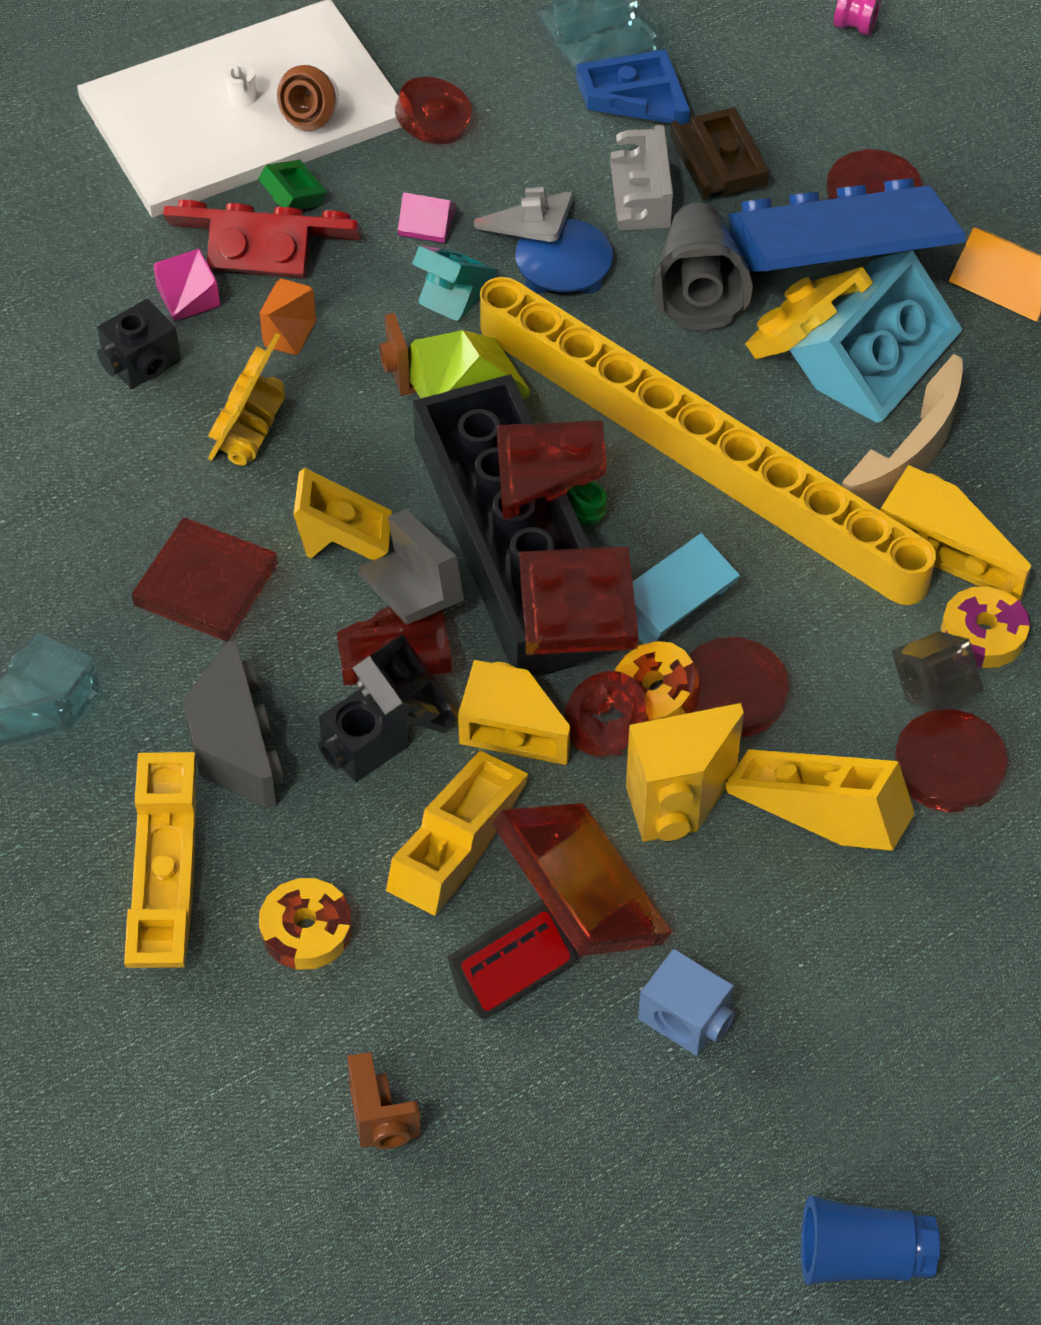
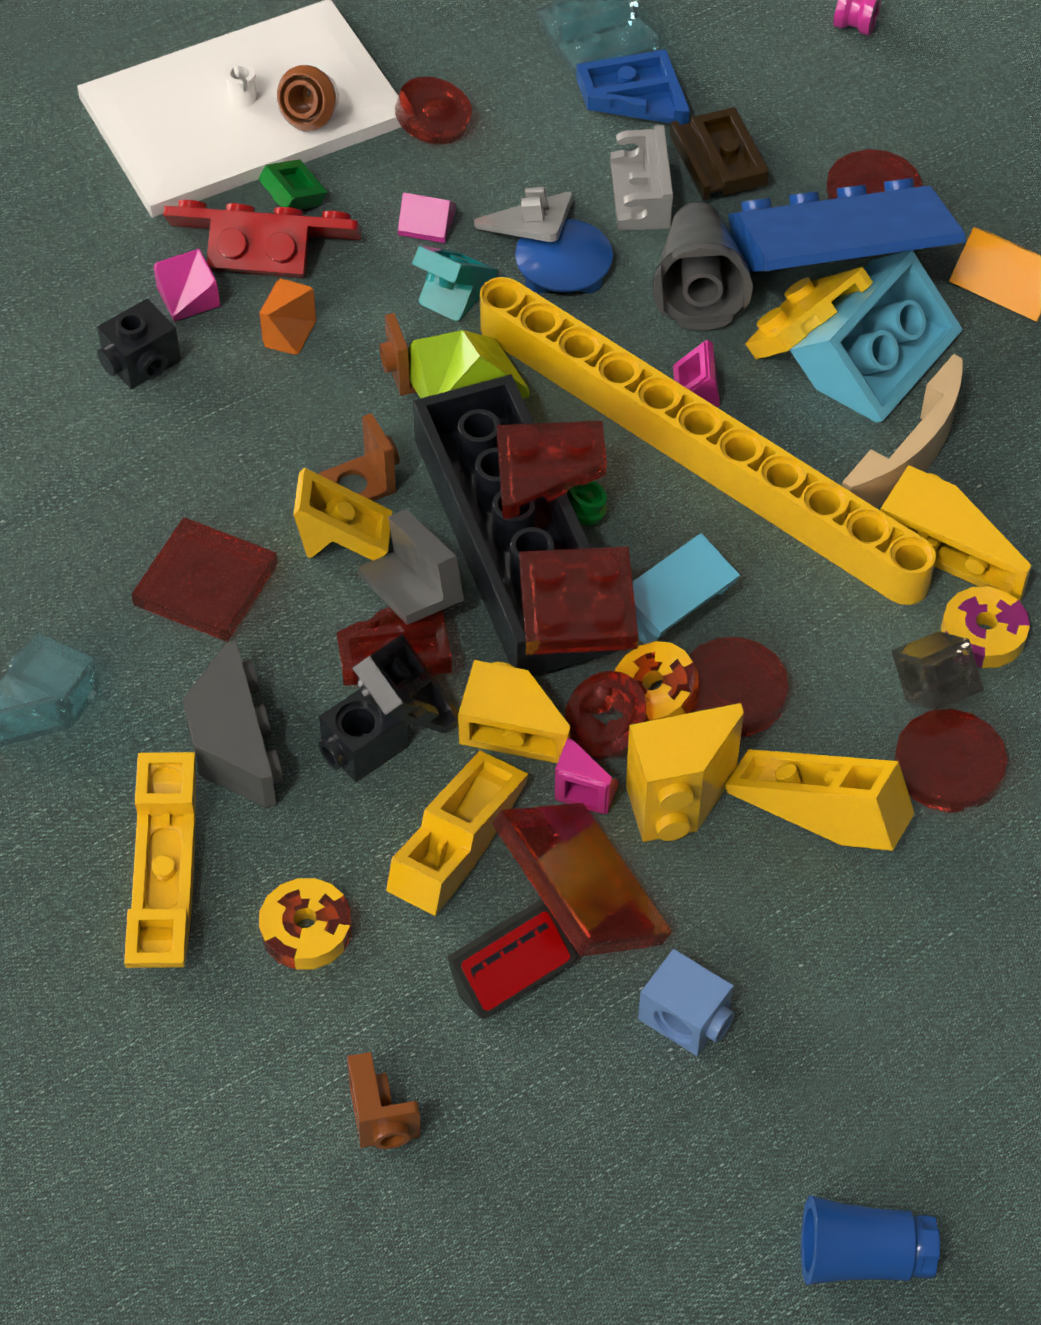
(248, 410): yellow hinge -> none
(375, 466): none -> dark orange bracket
(583, 780): none -> dark pink slope
(699, 372): none -> dark pink slope

